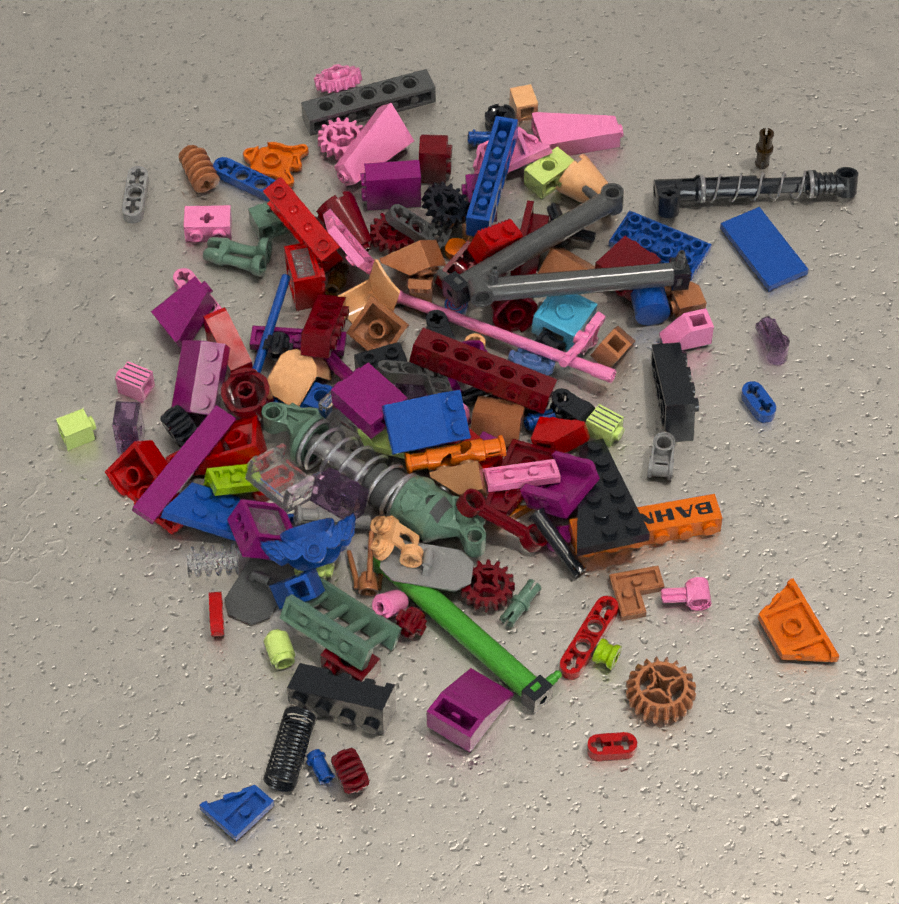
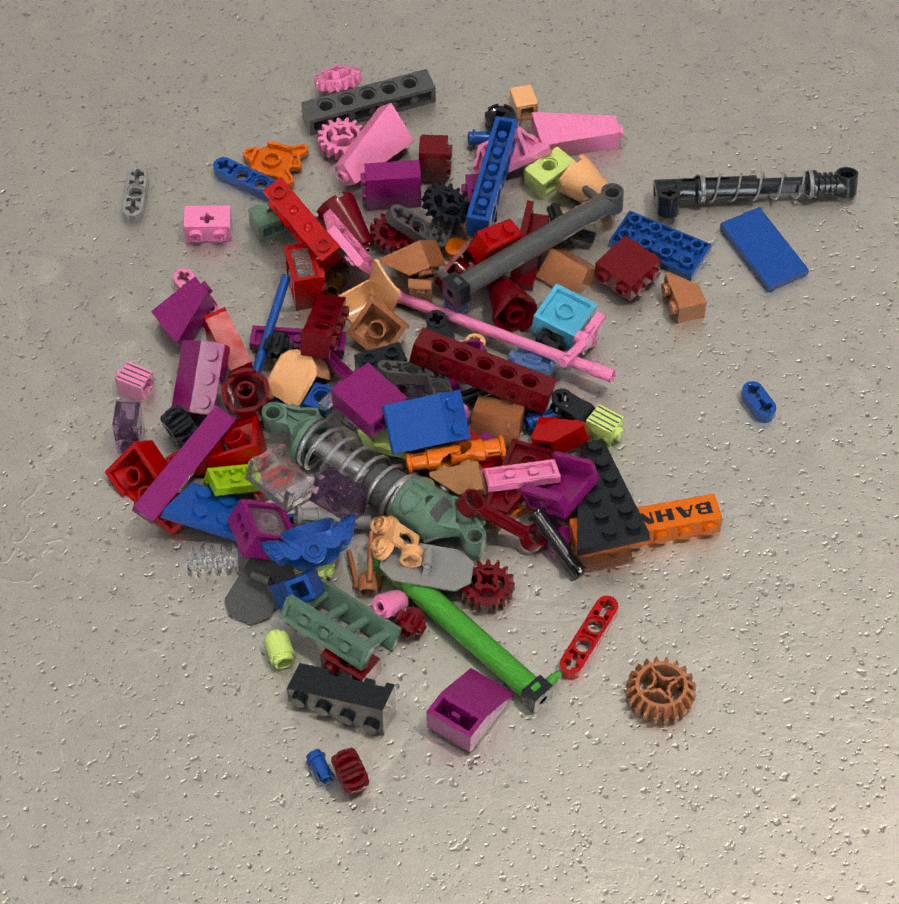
(76, 429): yellowish green brick -> none
(198, 168): nougat piece -> none
(216, 614): red beam -> none
(220, 252): sand green piece -> none
(238, 810): blue wing -> none
(283, 773): black piece -> none
(486, 289): dark grey piece -> none
(520, 603): sand green pin -> none
(607, 653): lime wheel -> none
(612, 746): red beam -> none
(613, 347): nougat slope -> none
(630, 587): nougat tile -> none
(650, 305): blue piece -> none
(661, 460): light grey piece -> none
(674, 390): black wedge -> none
(689, 329): bright pink slope -> none
(694, 593): bright pink axle -> none
(764, 148): dark brown pin -> none
(773, 340): clear purple piece -> none
(795, 628): orange wing -> none

